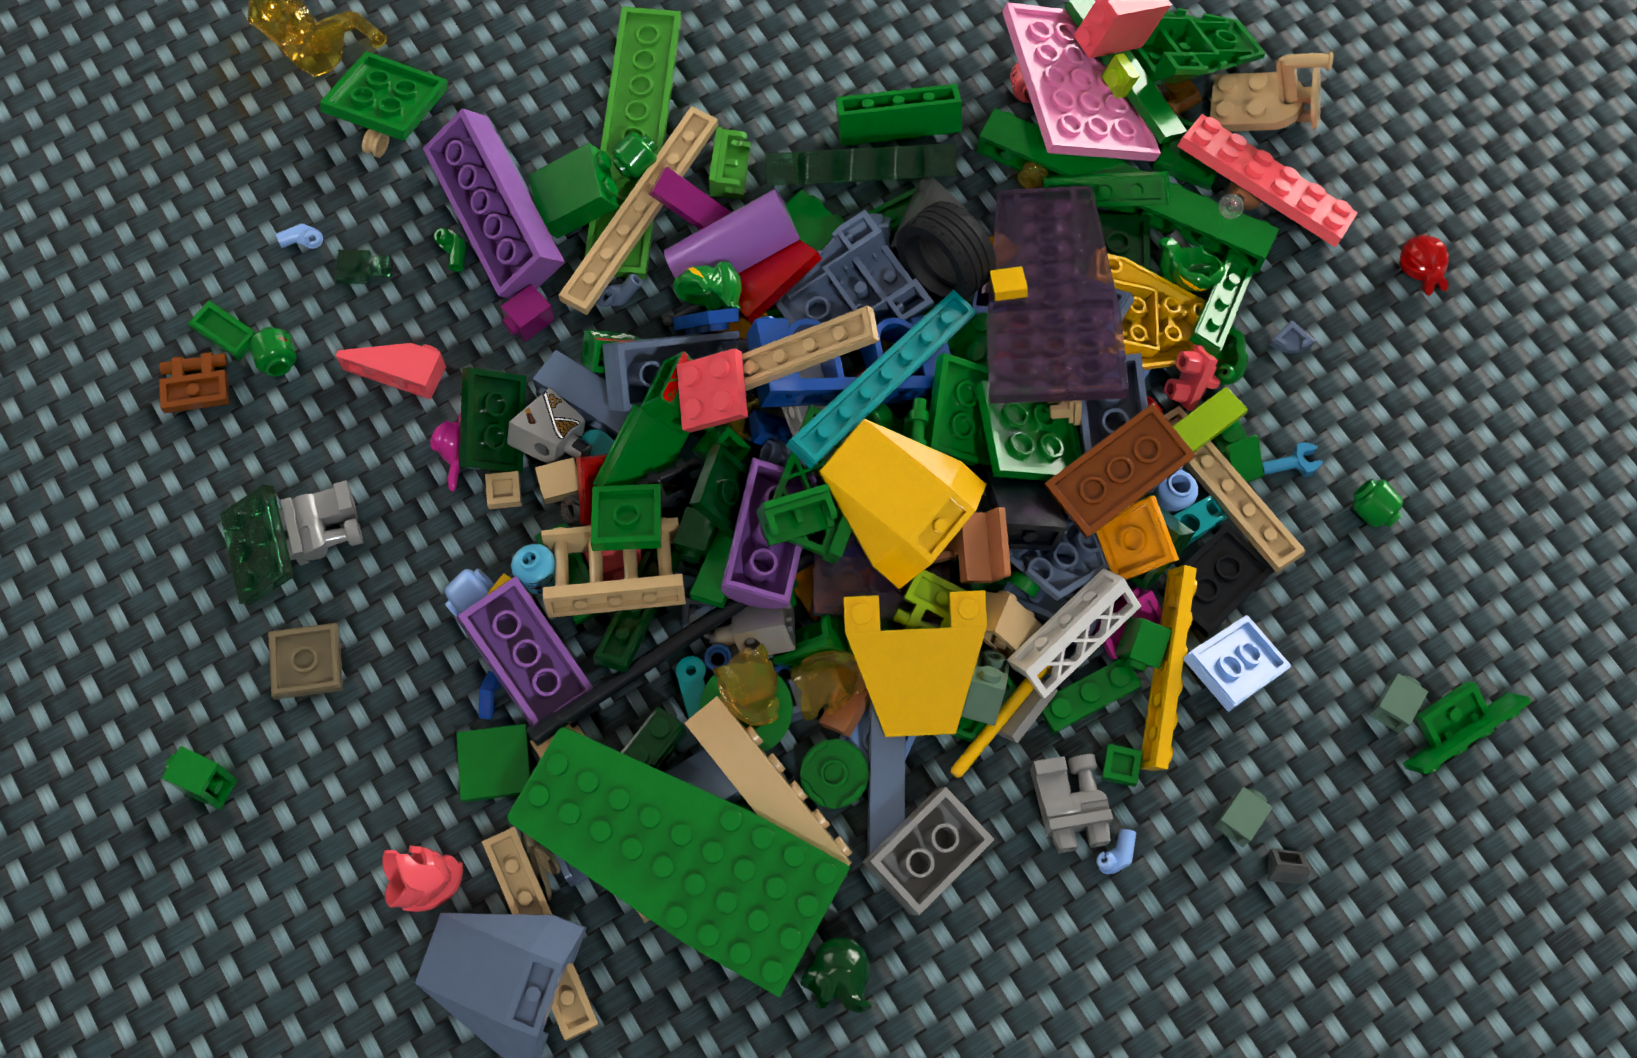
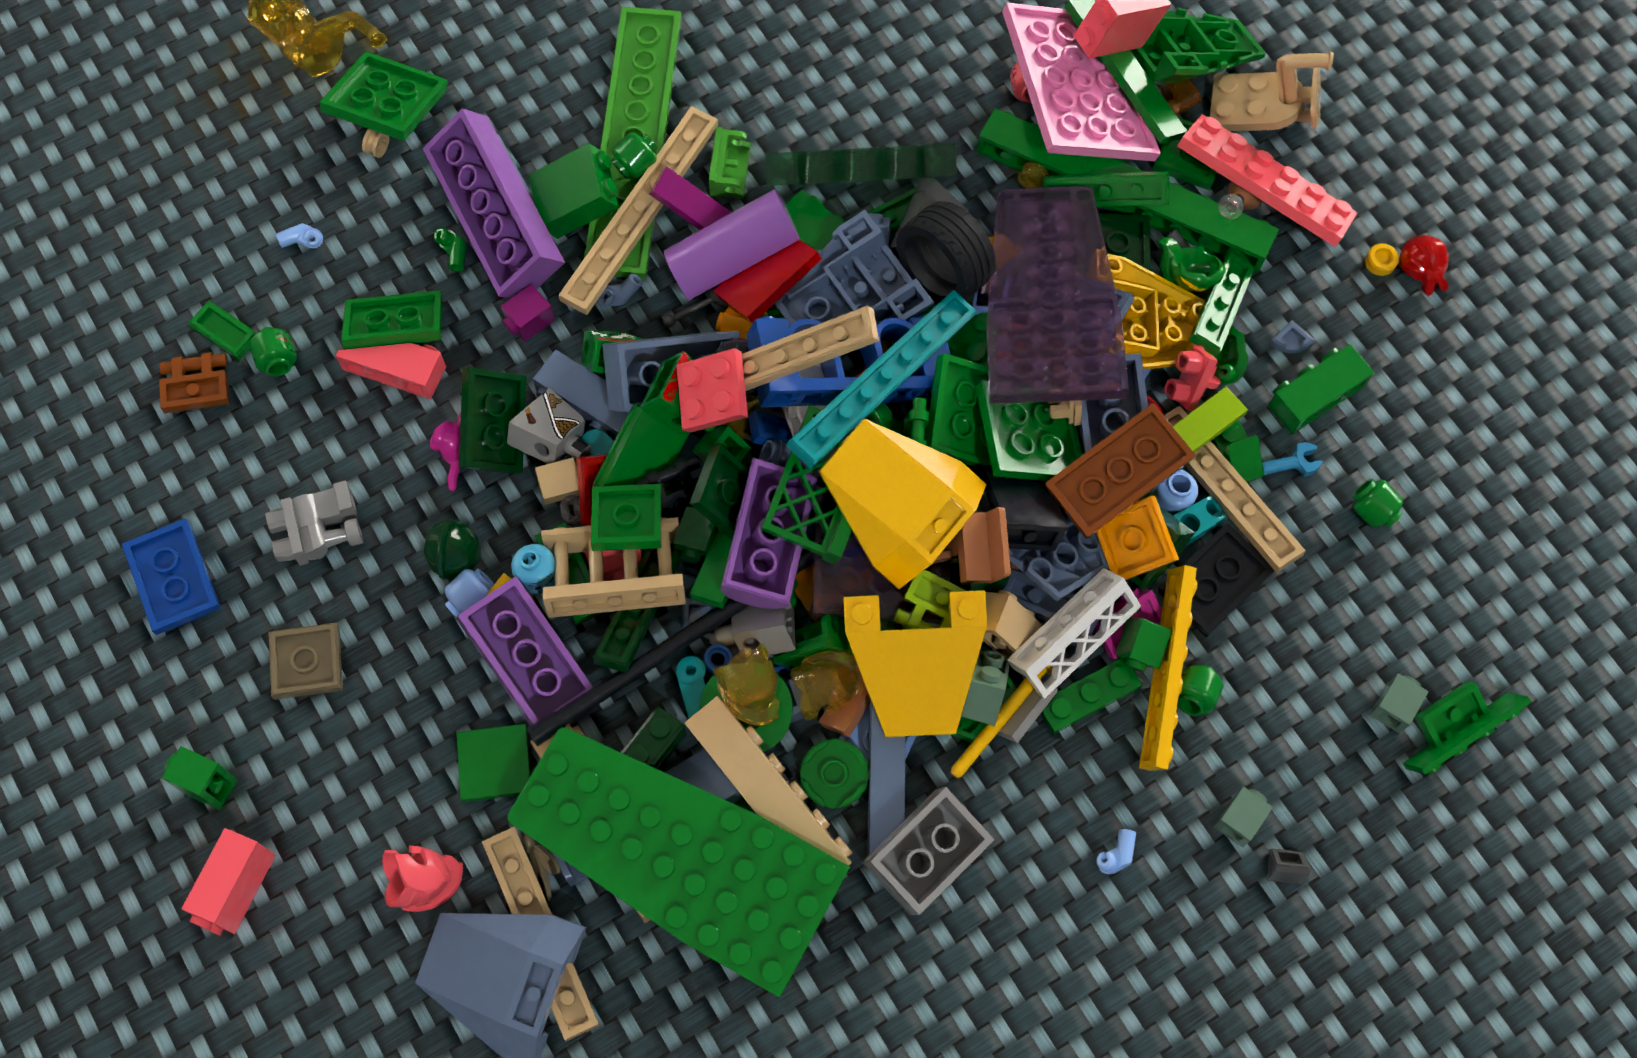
(171, 576): none -> blue plate
(228, 883): none -> coral brick
(256, 545): clear green plate -> none
(359, 265): clear green plate -> none
(393, 320): none -> green plate
(451, 548): none -> dark green helmet
(486, 695): blue tile -> none
(503, 490): tan plate -> none
(706, 321): blue plate -> none
(710, 286): green hair -> none
(797, 515): green hinge -> none
(840, 972): dark green hair -> none
(899, 114): green brick -> none
(1008, 283): yellow tile -> none
(1023, 583): green tile -> none
(1070, 812): light grey hips -> none
(1120, 76): lime plate -> none
(1121, 765): green plate -> none
(1199, 690): none -> green head
(1237, 662): light blue tile -> none
(1320, 388): none -> green brick
(1381, 259): none -> yellow tile

